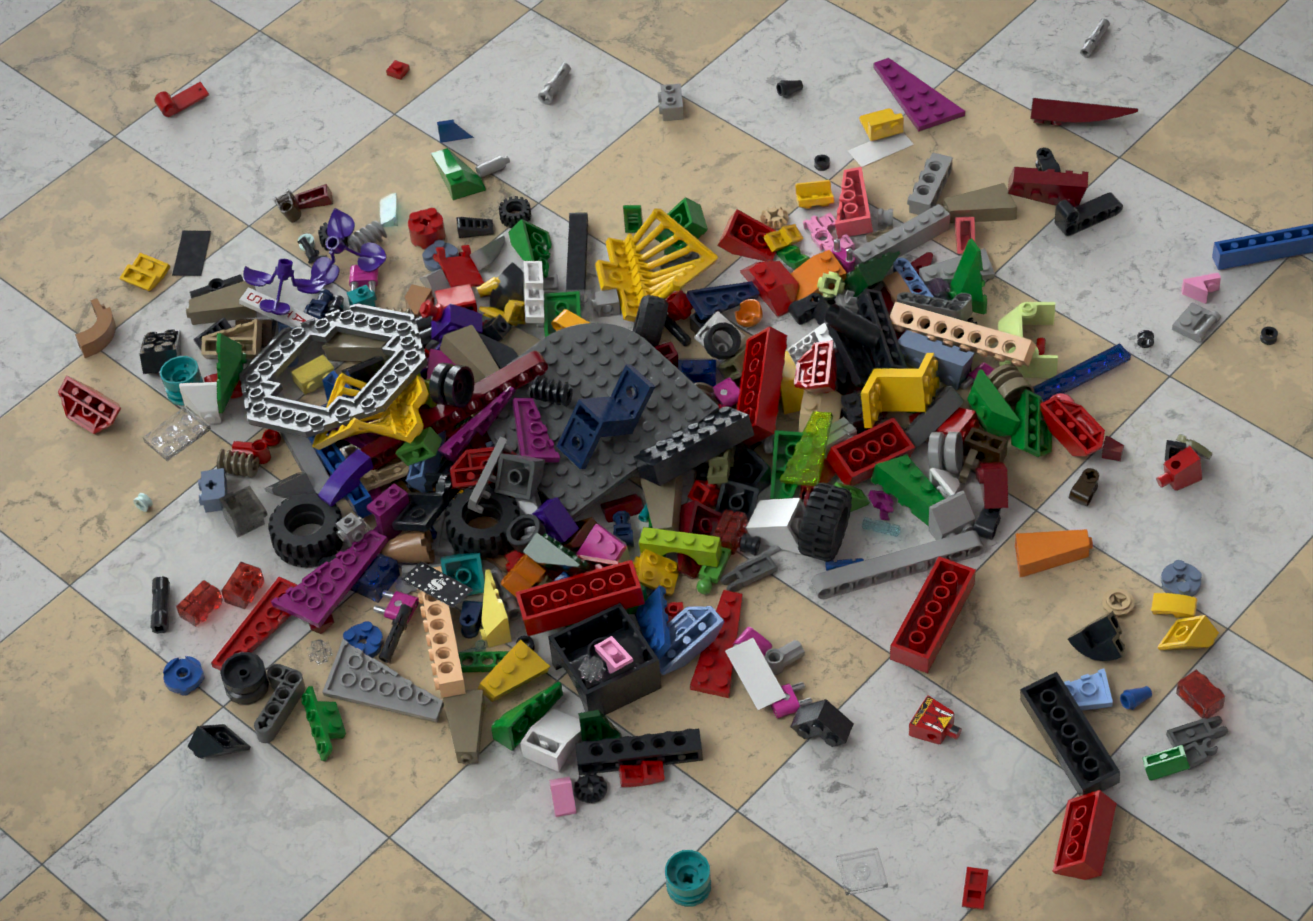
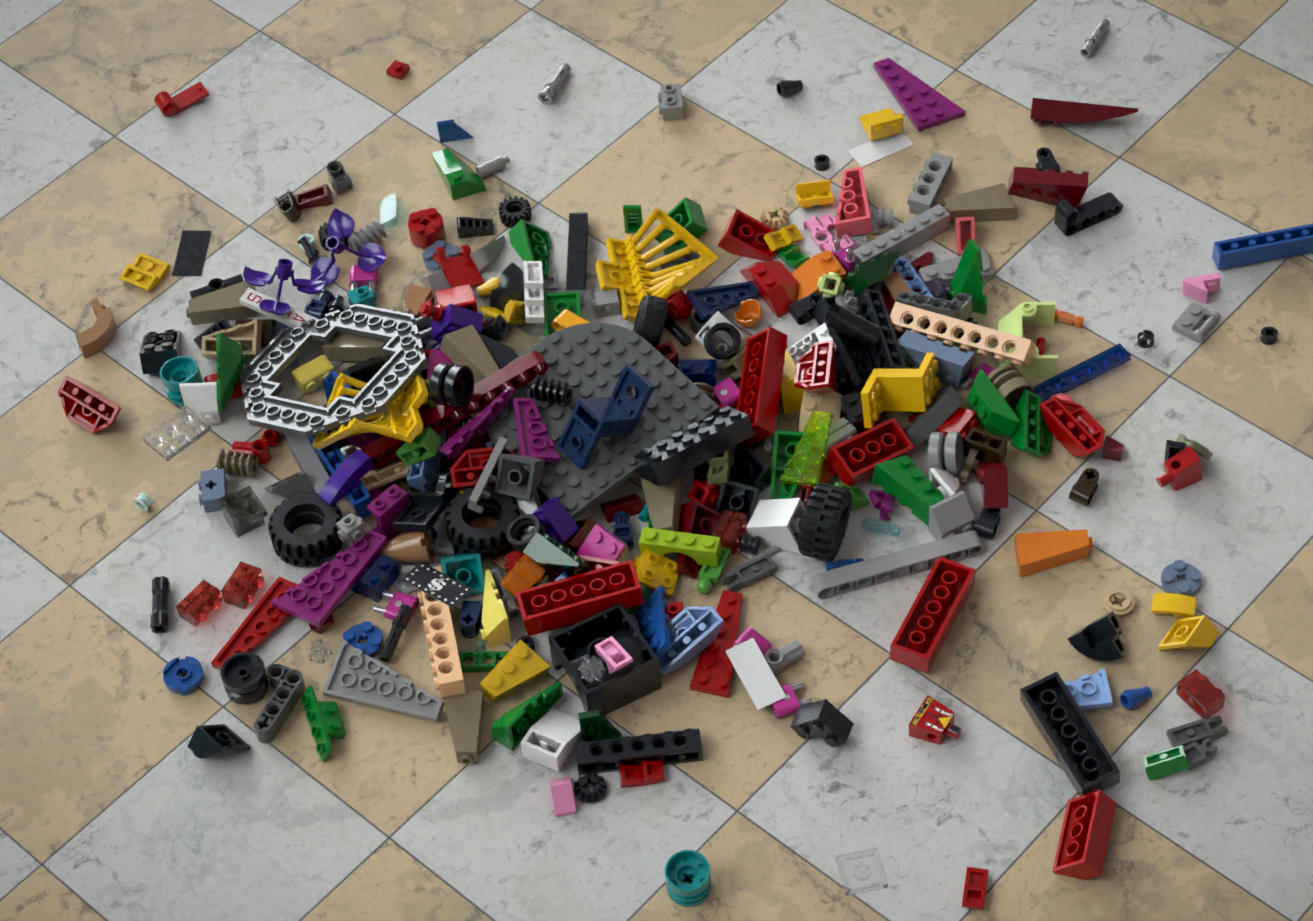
(338, 177): none -> dark grey piece
(1069, 318): none -> orange axle

